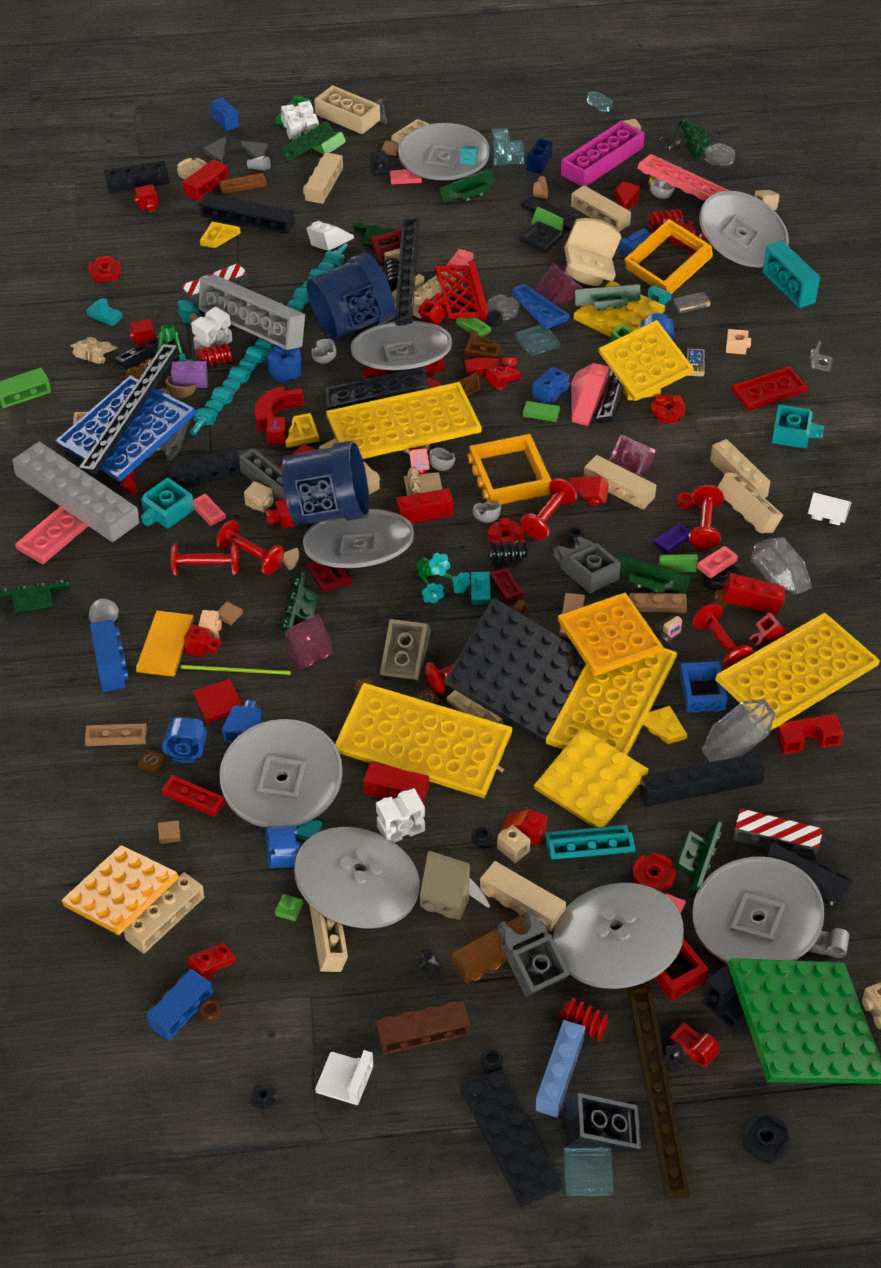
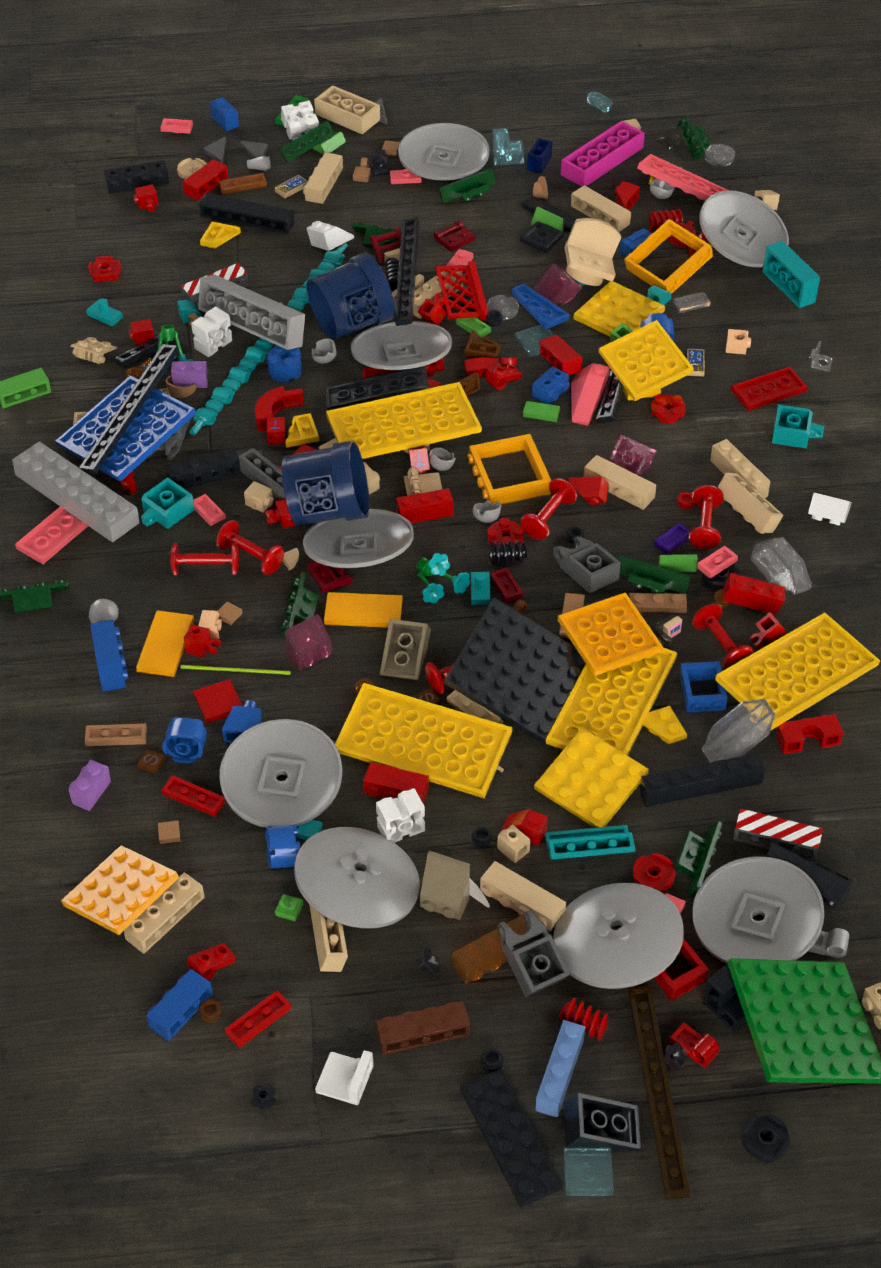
(89, 785): none -> medium lavender brick
(176, 126): none -> coral plate
(211, 355): red piece -> none
(257, 1019): none -> red plate
(291, 186): none -> tile
(362, 173): none -> medium nougat plate
(362, 609): none -> light orange tile
(398, 136): tan tile -> none
(456, 240): none -> dark red plate
(468, 155): teal bracket -> none
(560, 355): none -> red brick
(608, 296): bracket -> none

